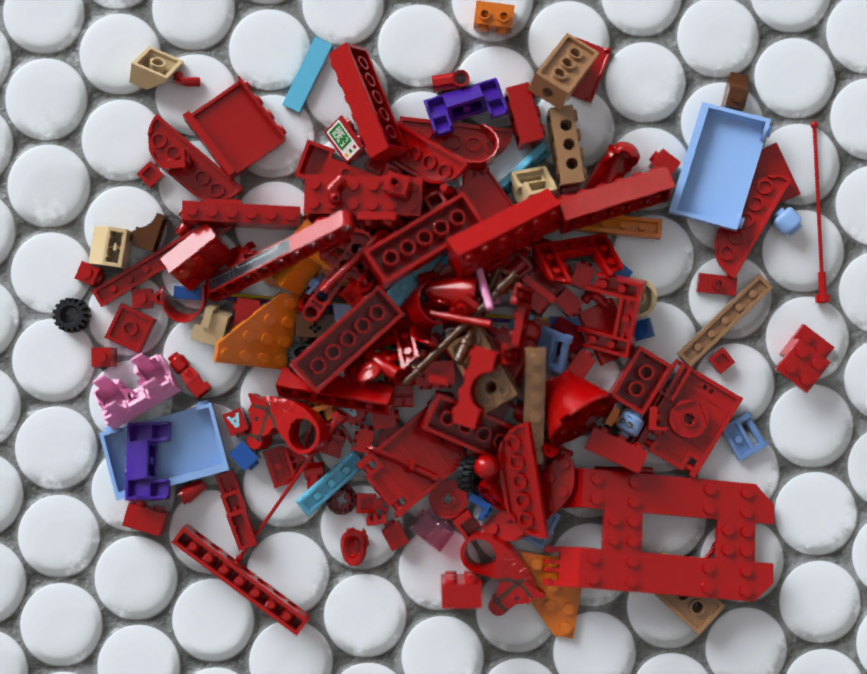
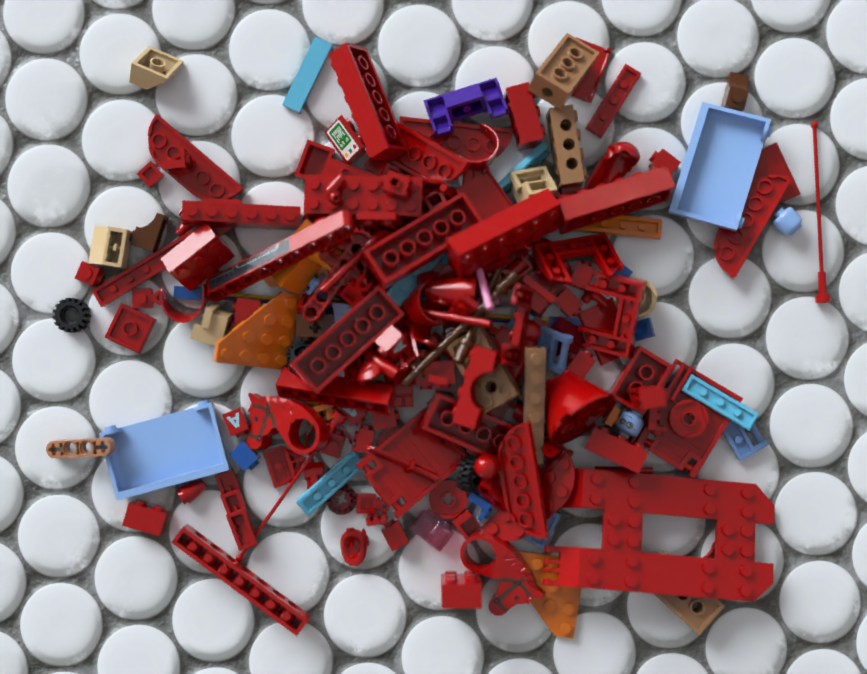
(80, 445): none -> nougat beam
(104, 357): red brick -> none
(123, 404): bright pink piece -> none
(142, 461): dark purple bracket -> none
(186, 81): red arm -> none
(190, 377): red piece -> none
(236, 128): red panel -> none
(242, 253): red plate -> none
(392, 343): none -> brick
(448, 82): red piece -> none
(493, 17): orange brick -> none
(613, 101): none -> red tile
(648, 396): none -> red brick
(716, 284): red plate -> none
(720, 402): none -> medium azure tile
(721, 360): red plate -> none
(724, 320): medium nougat plate -> none
(804, 358): red bracket -> none

